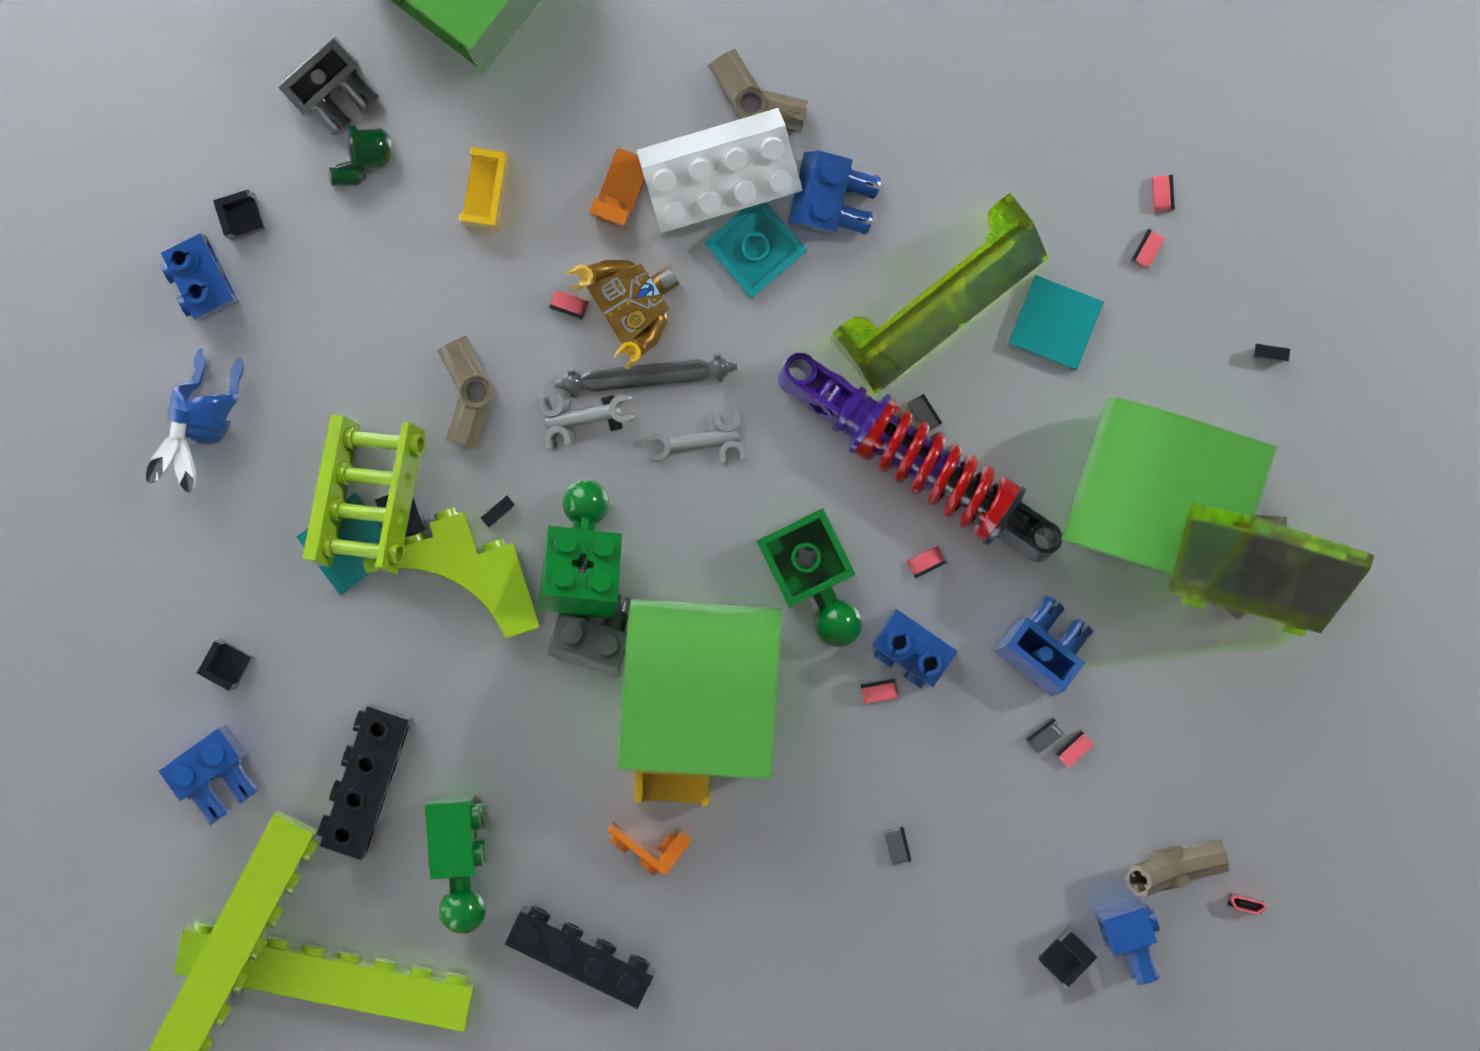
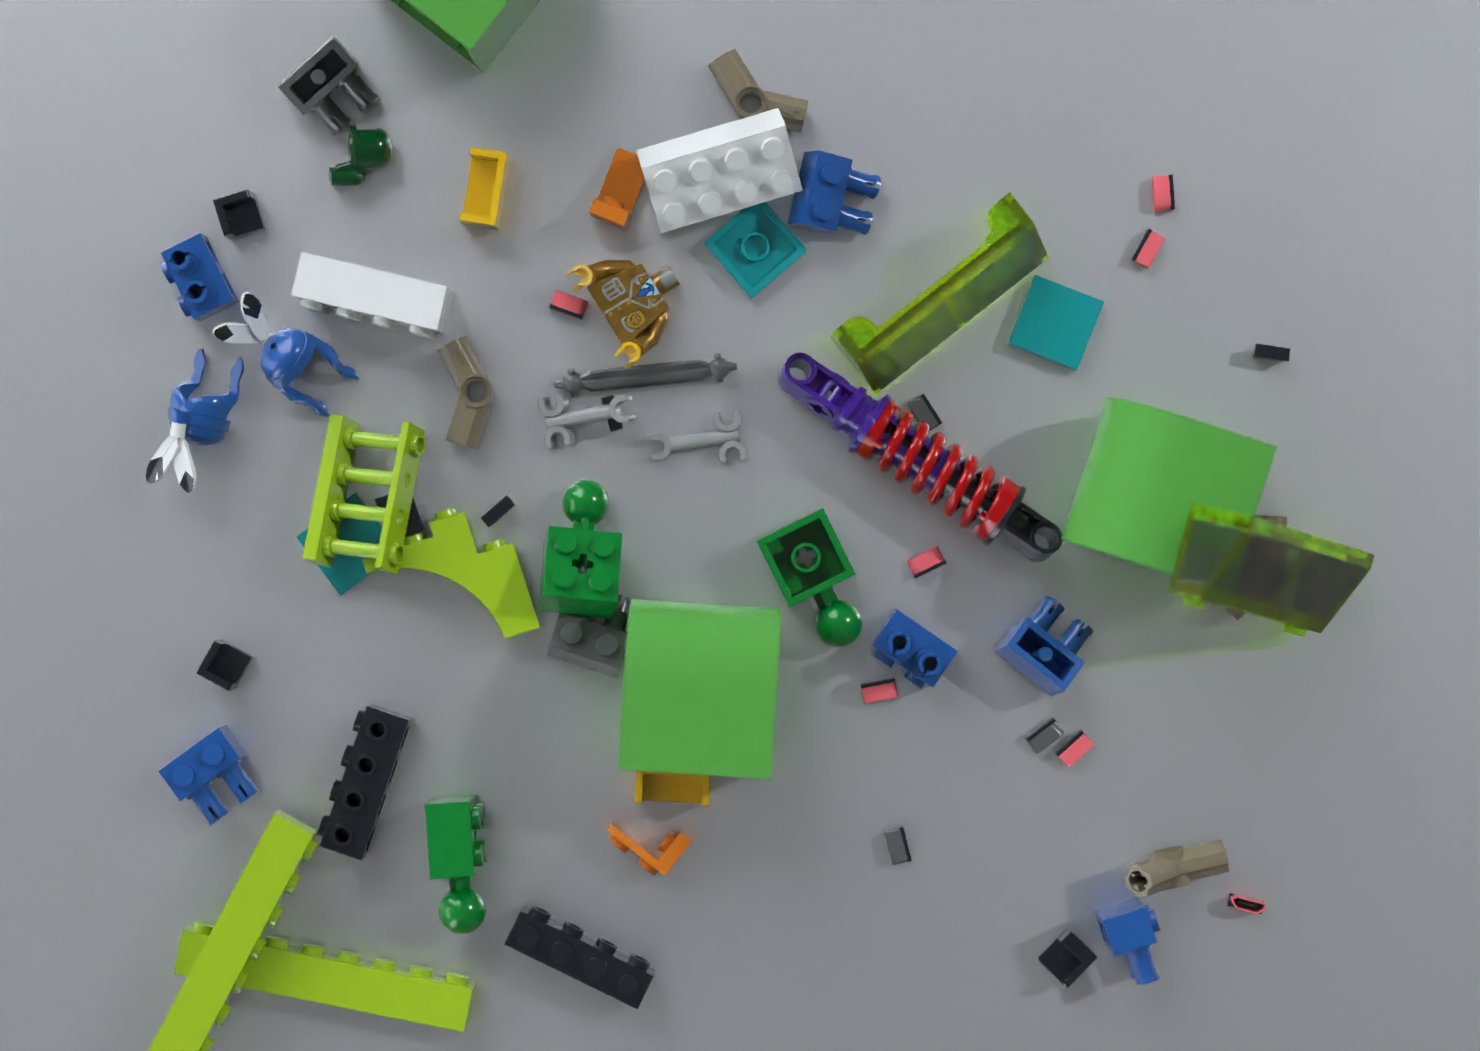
(283, 353): none -> blue hair
(372, 293): none -> white brick

